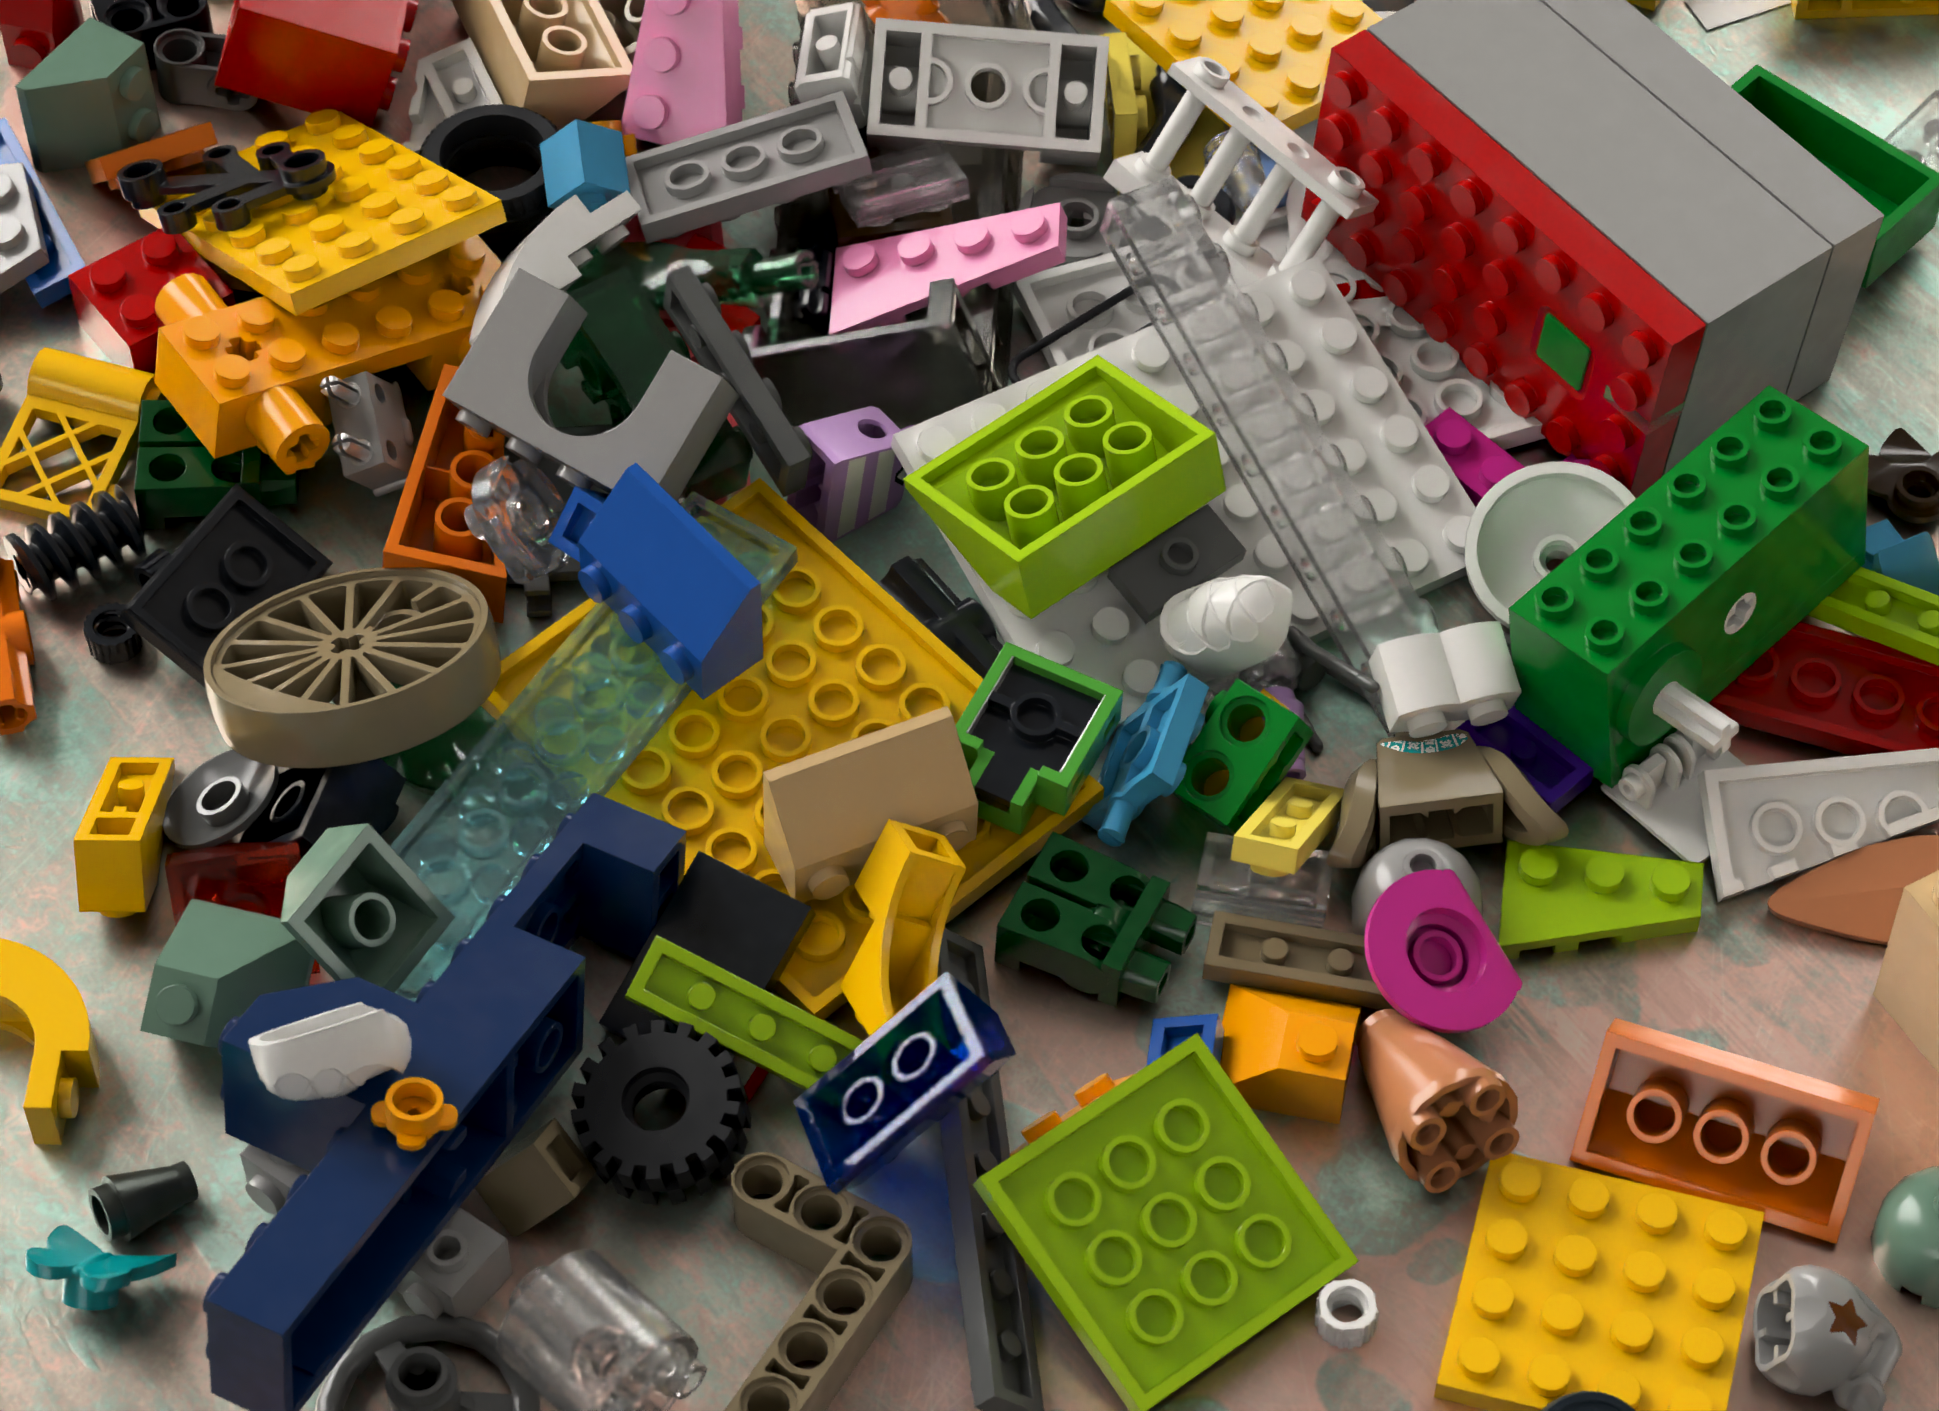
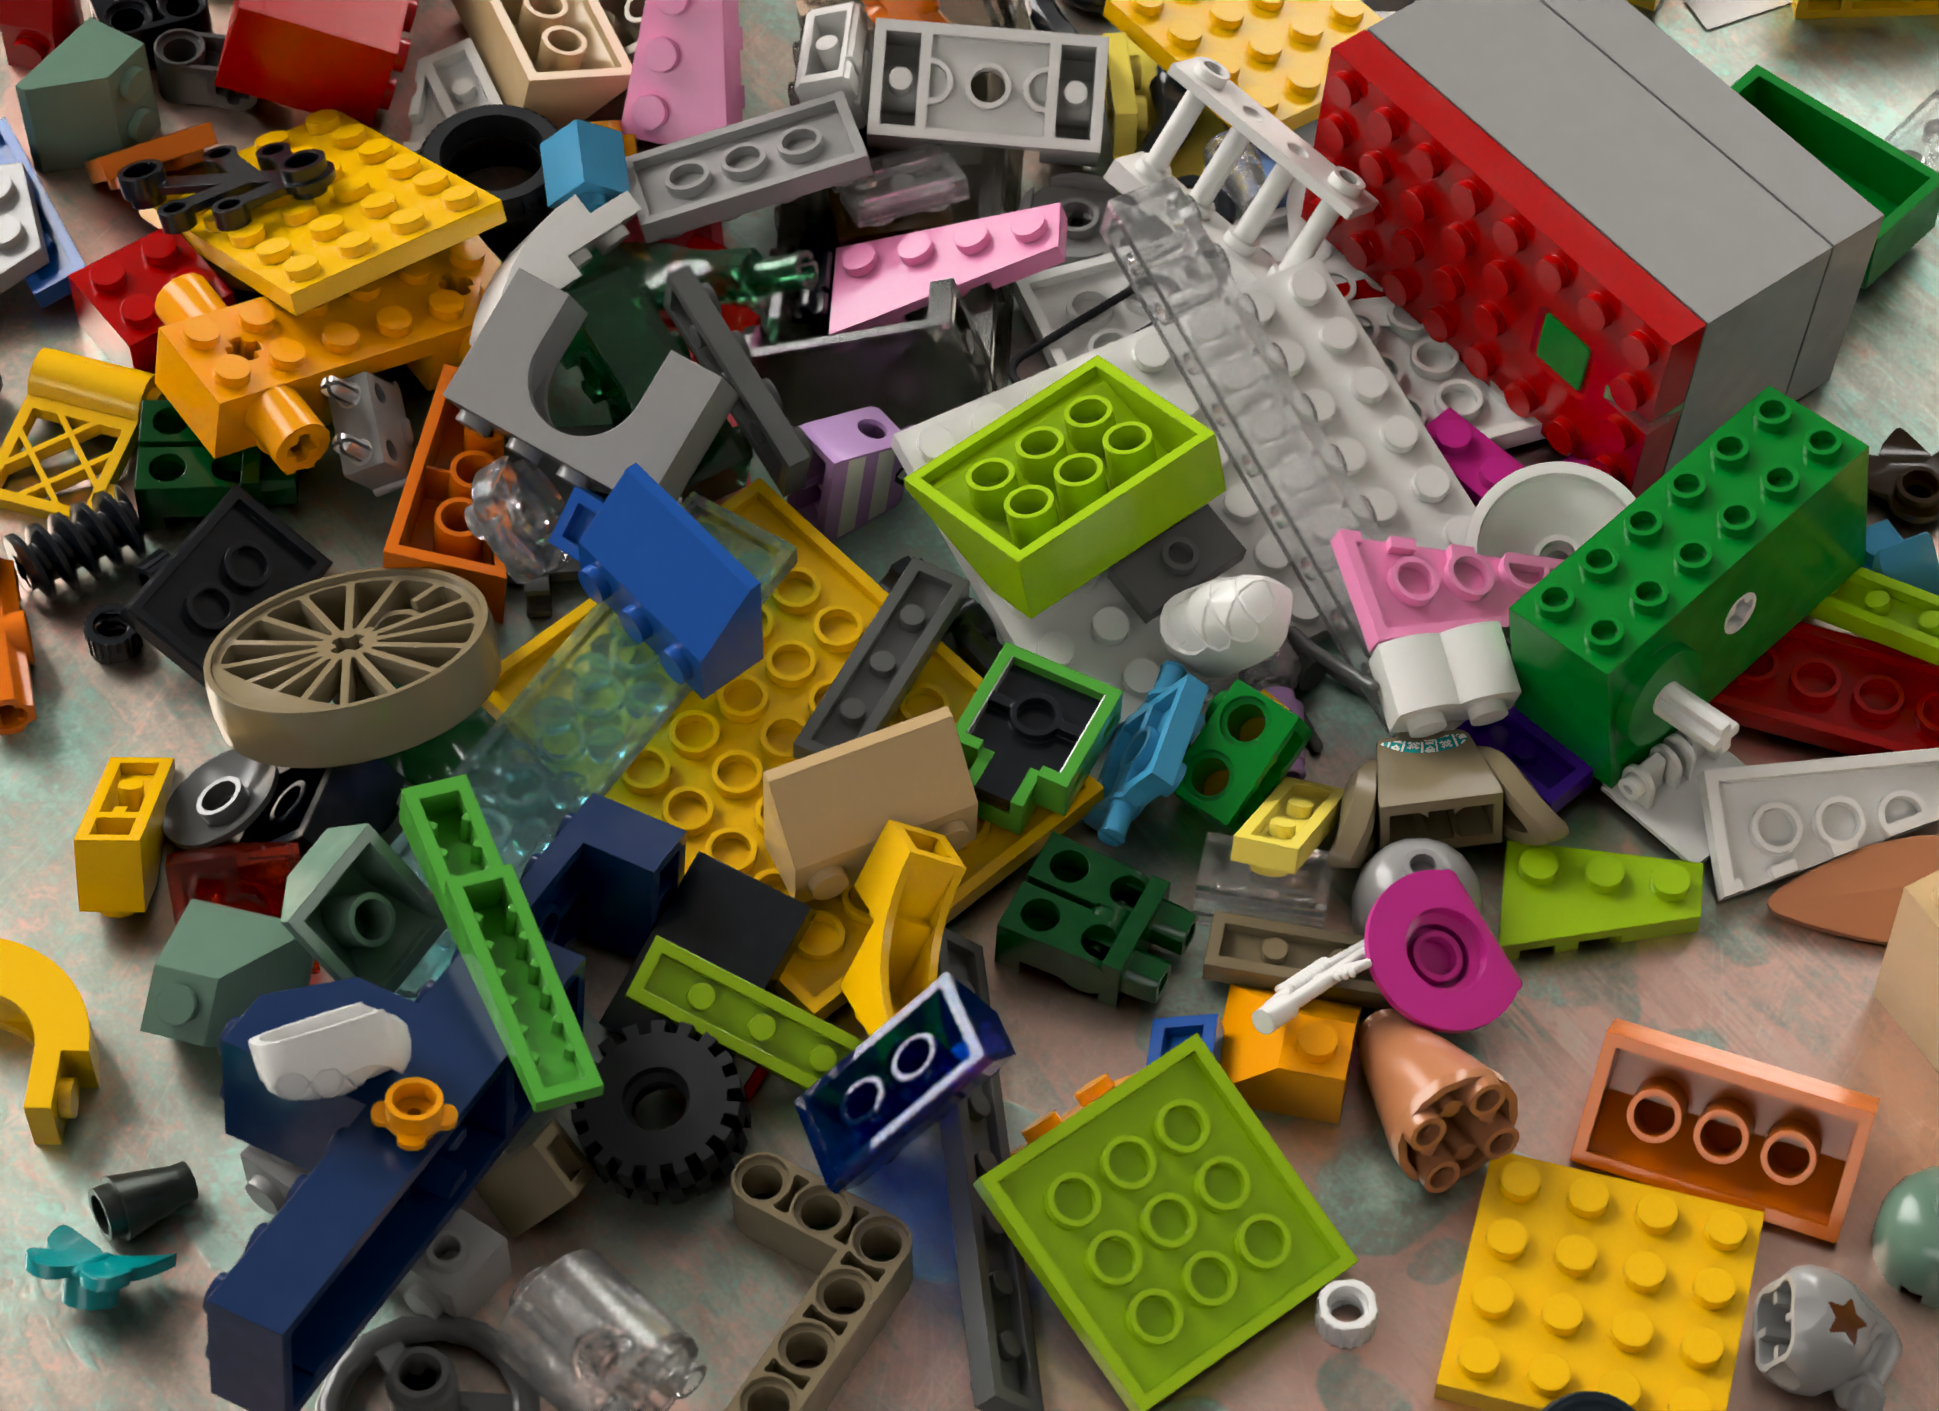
(499, 942): none -> bright green slope
(886, 658): none -> dark grey plate
(1308, 985): none -> white piece
(1430, 590): none -> bright pink wing

